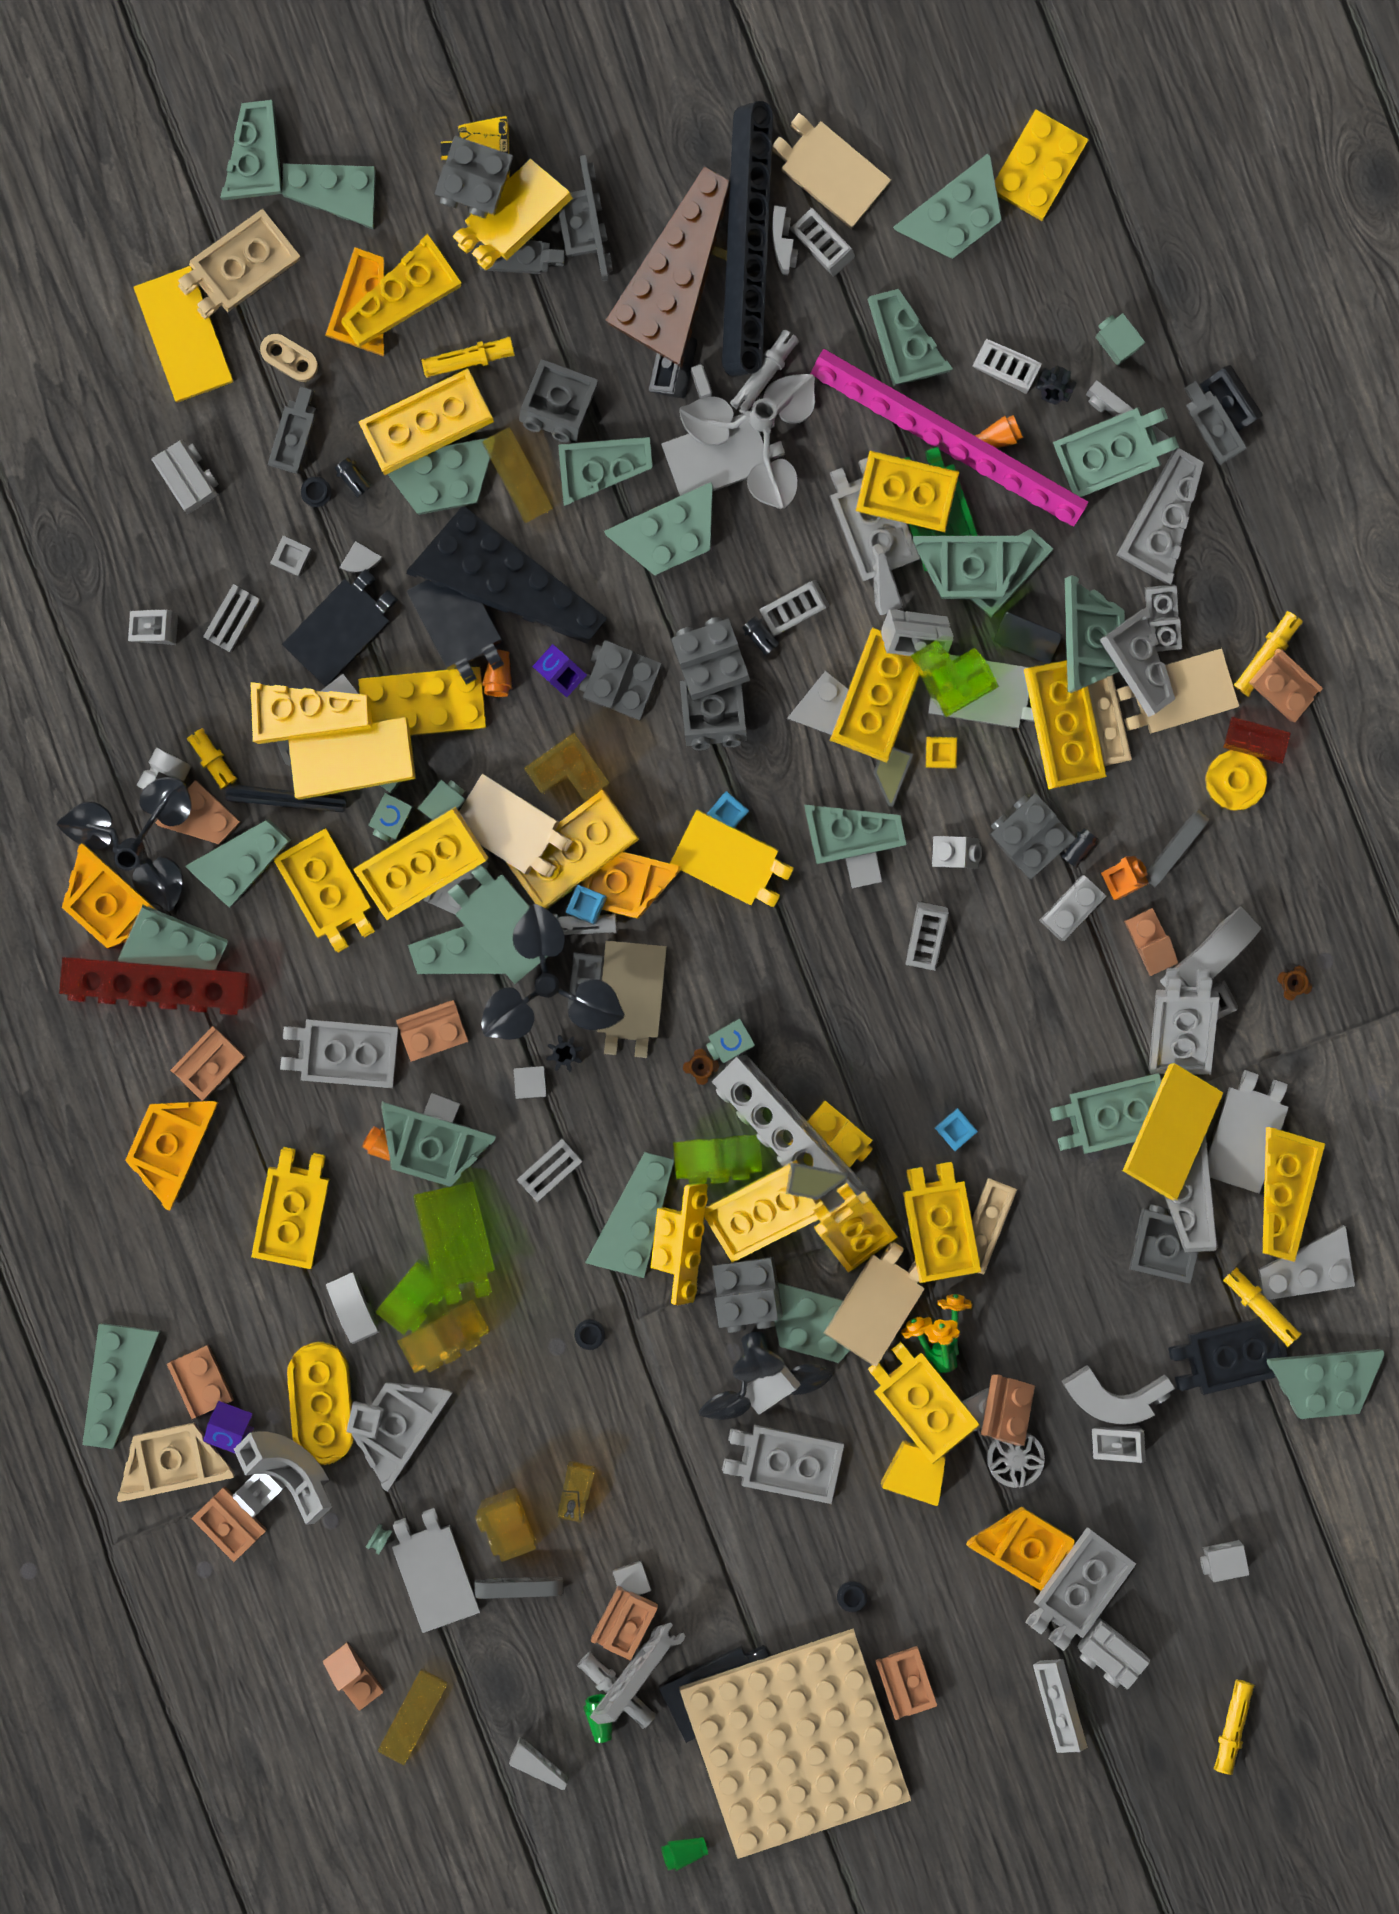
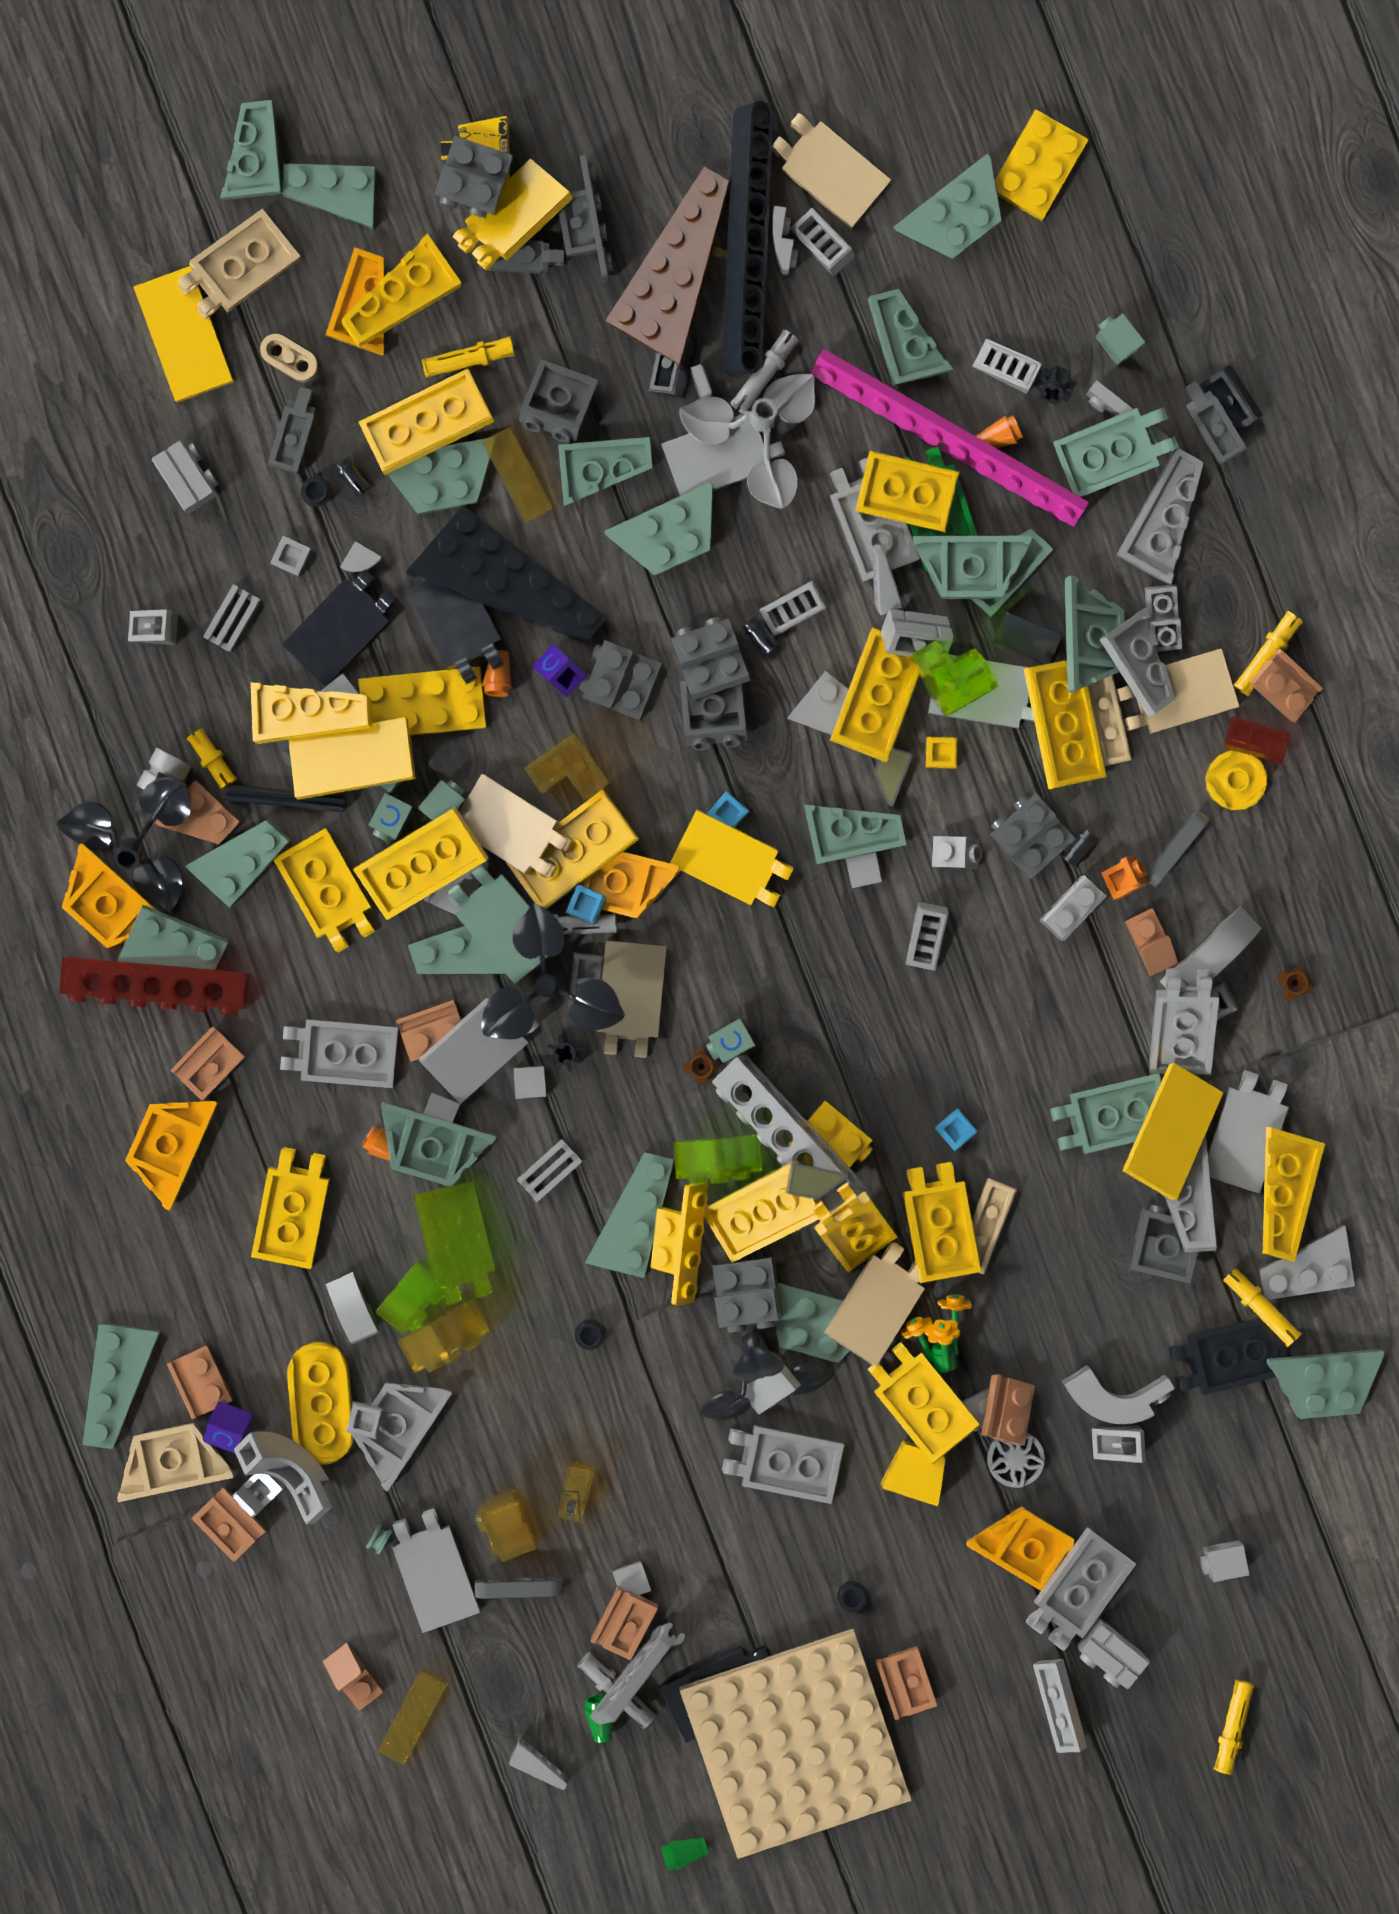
(468, 1057): none -> light grey tile

